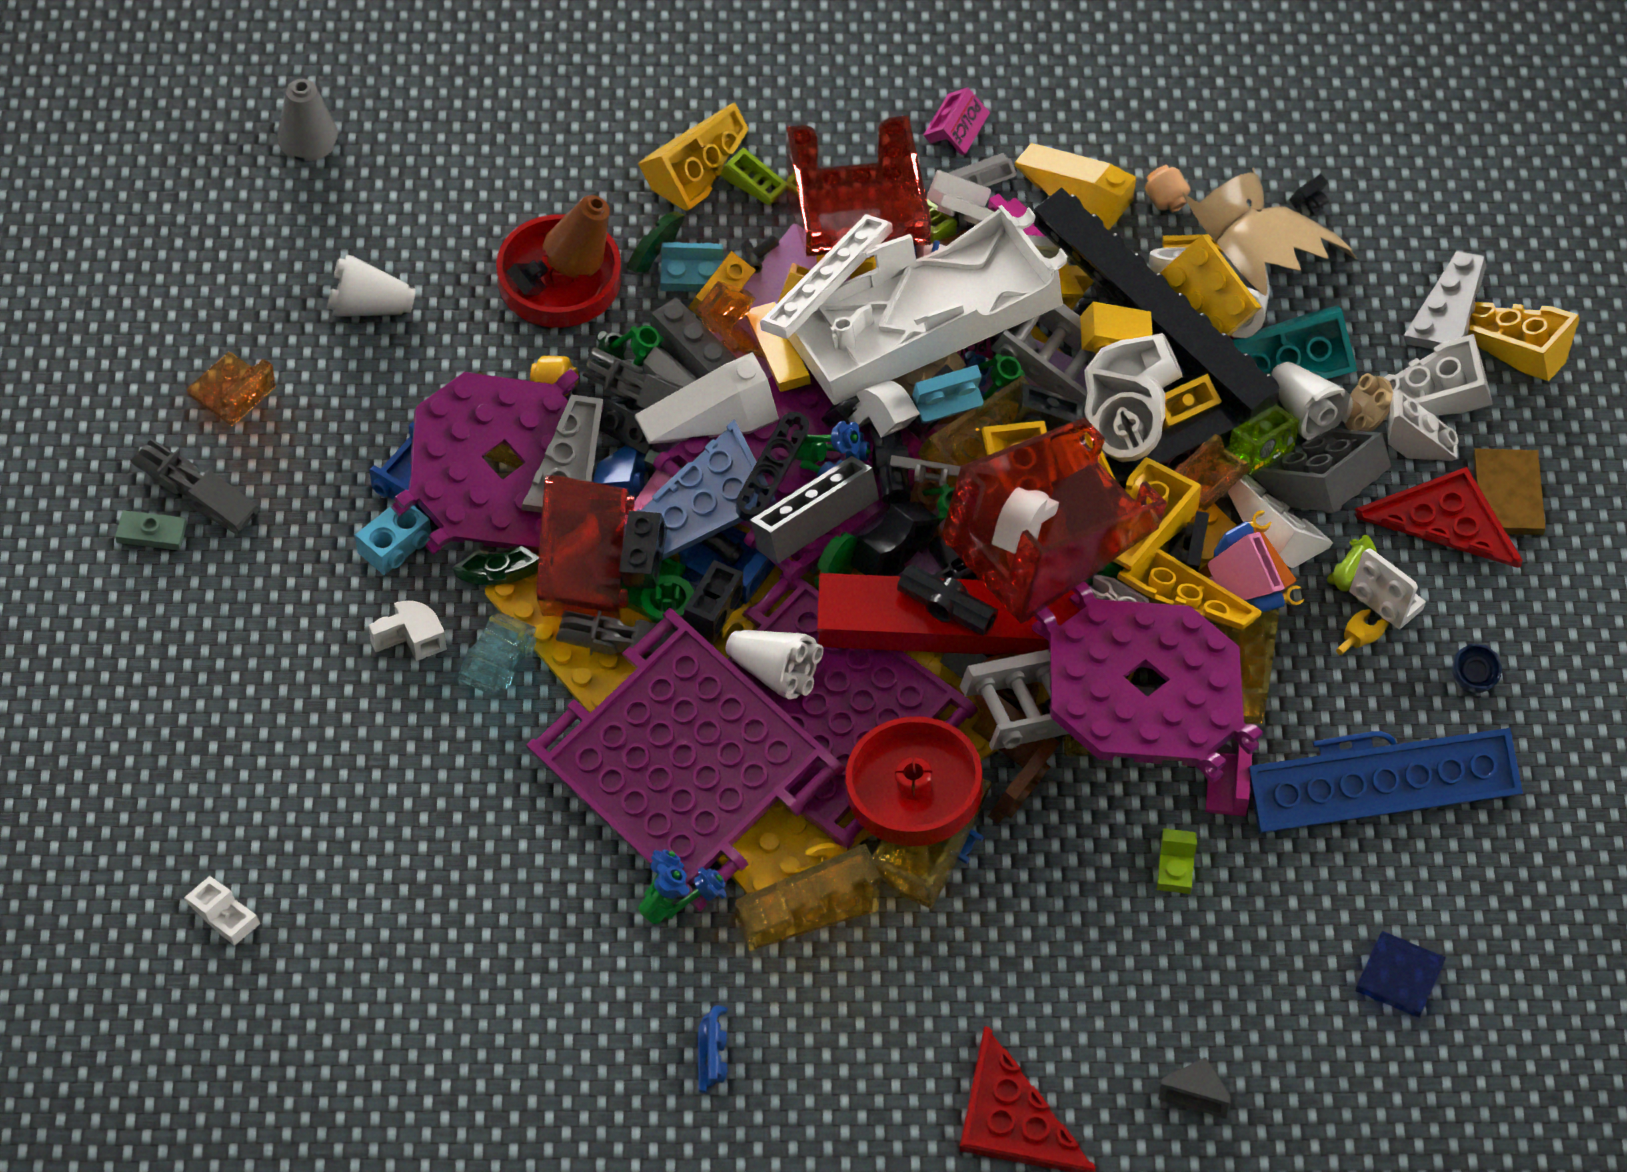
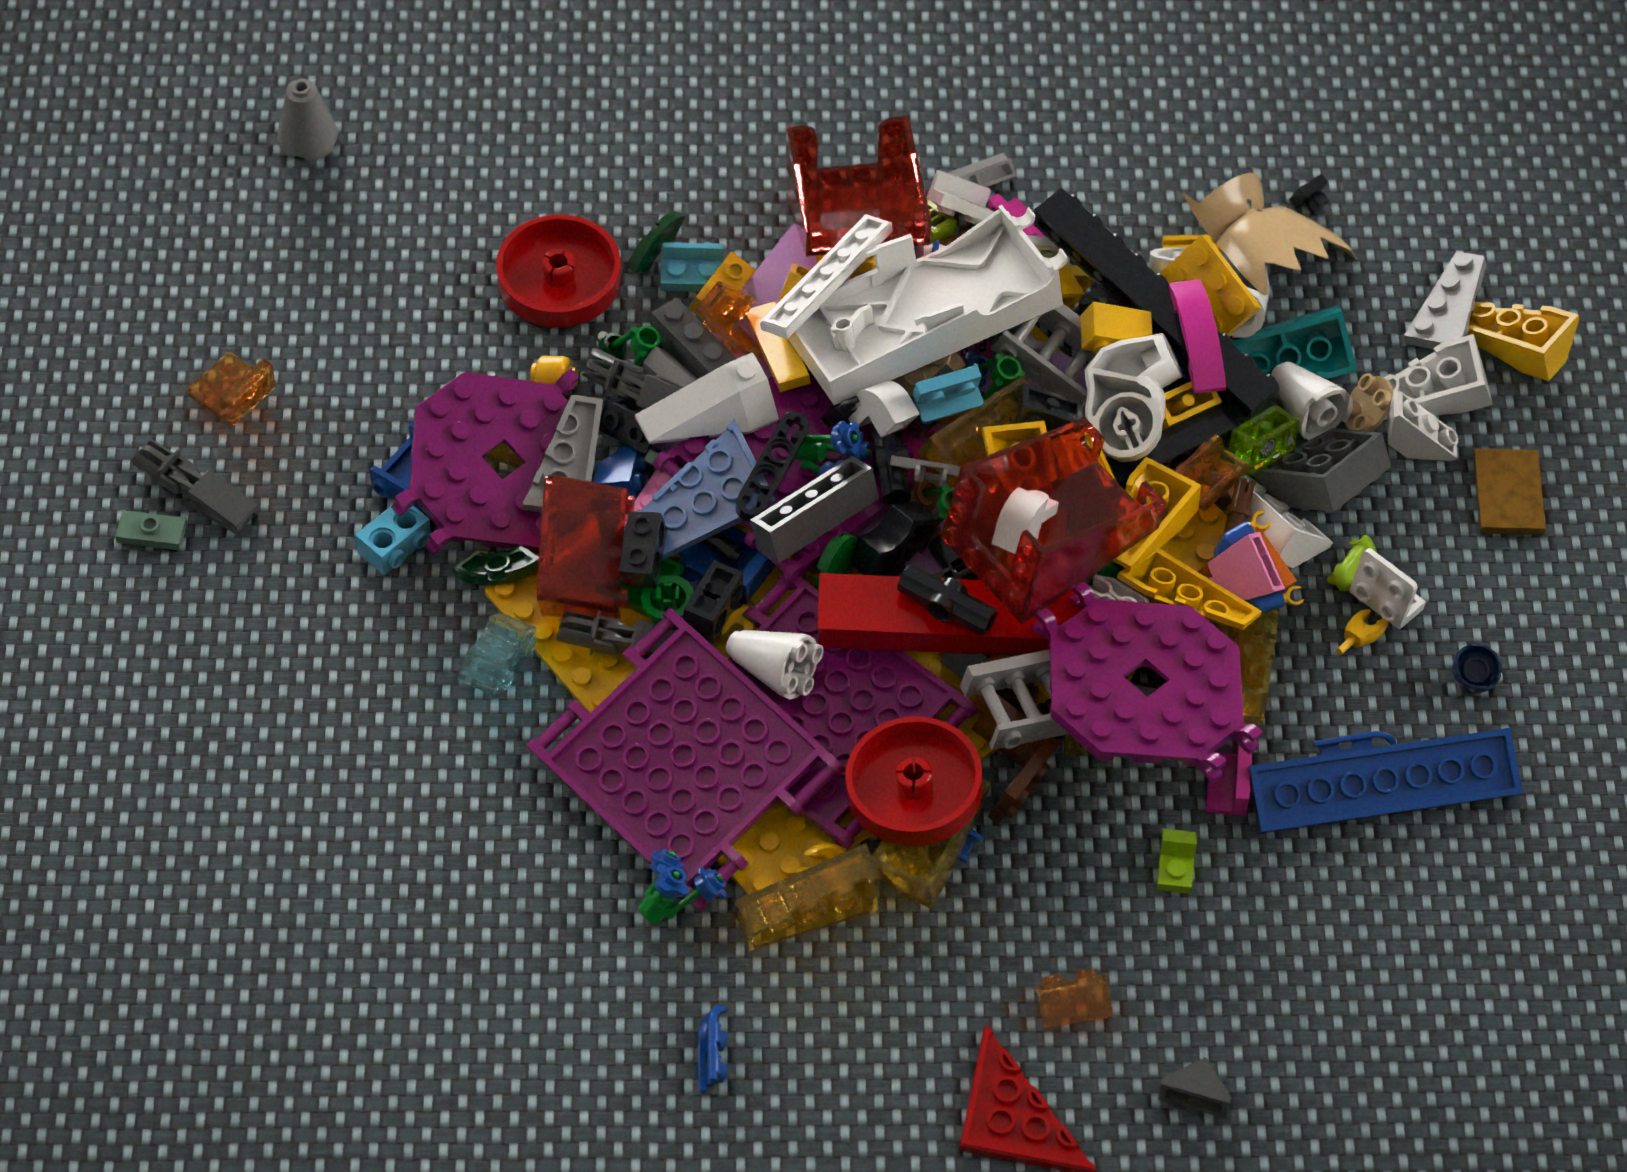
(222, 911): white slope -> none
(368, 291): white cone -> none
(411, 623): white brick -> none
(528, 276): black tile -> none
(579, 238): dark orange cone -> none
(691, 162): yellow wedge -> none
(744, 159): lime slope -> none
(753, 254): black piece -> none
(958, 120): dark pink panel -> none
(1074, 998): none -> clear orange bracket
(1097, 184): yellow wedge -> none
(1166, 188): light nougat head -> none
(1189, 542): black bracket -> none
(1200, 336): none -> dark pink slope
(1238, 509): none -> reddish brown pin
(1400, 974): clear blue tile -> none
(1448, 513): red tile -> none

